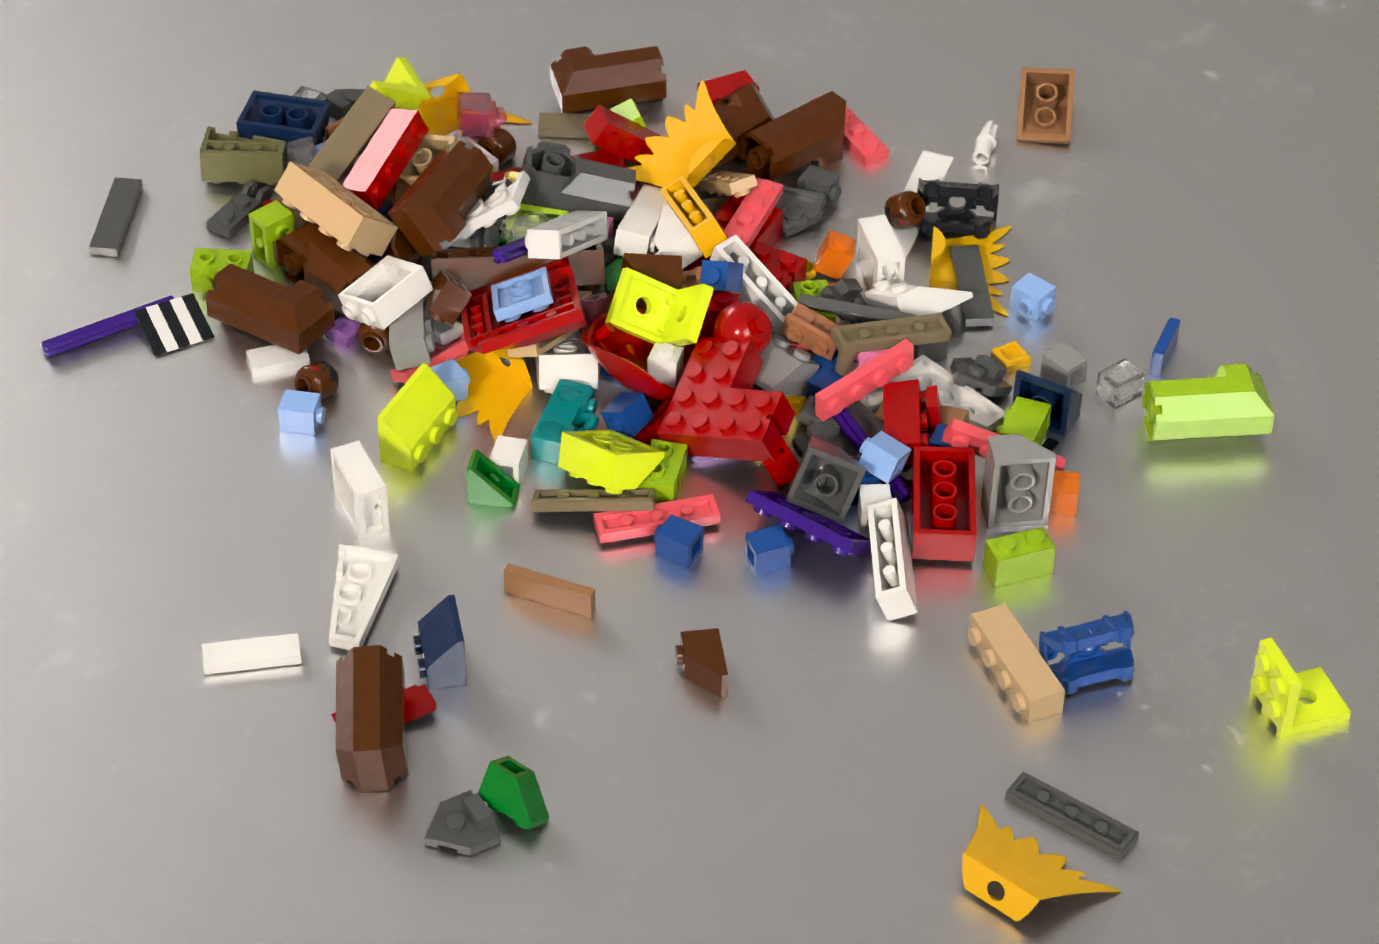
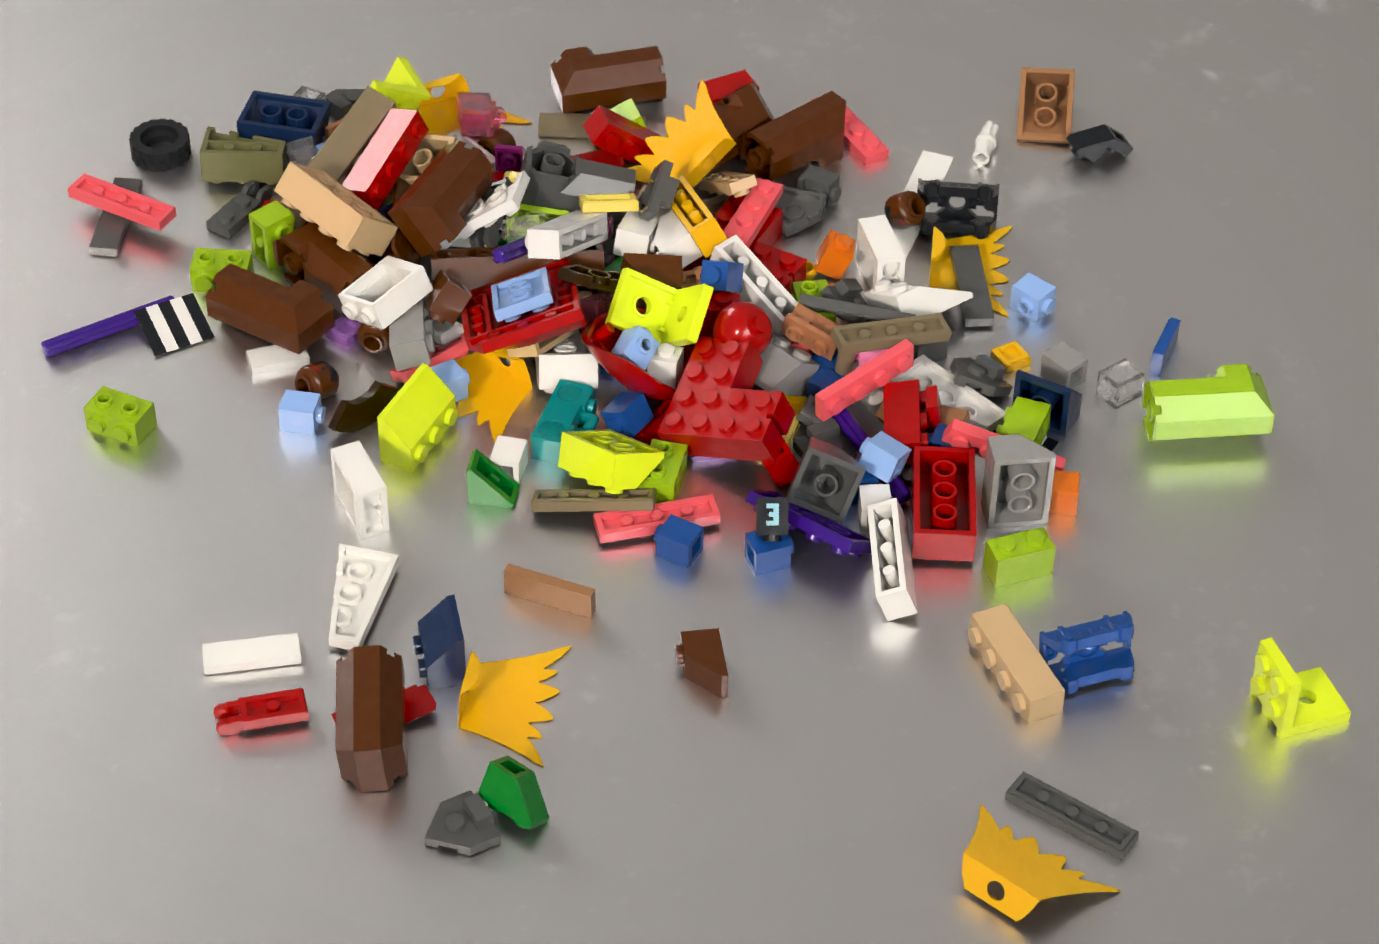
(120, 416): none -> lime brick
(122, 202): none -> coral plate
(160, 158): none -> black tyre
(261, 711): none -> red hinge
(363, 410): none -> dark brown tile
(504, 698): none -> yellow piece
(509, 157): none -> magenta slope
(590, 277): none -> dark brown tile
(608, 202): none -> light yellow tile
(636, 346): none -> light blue brick
(659, 192): none -> dark grey plate
(771, 518): none -> black brick
(1094, 141): none -> black slope

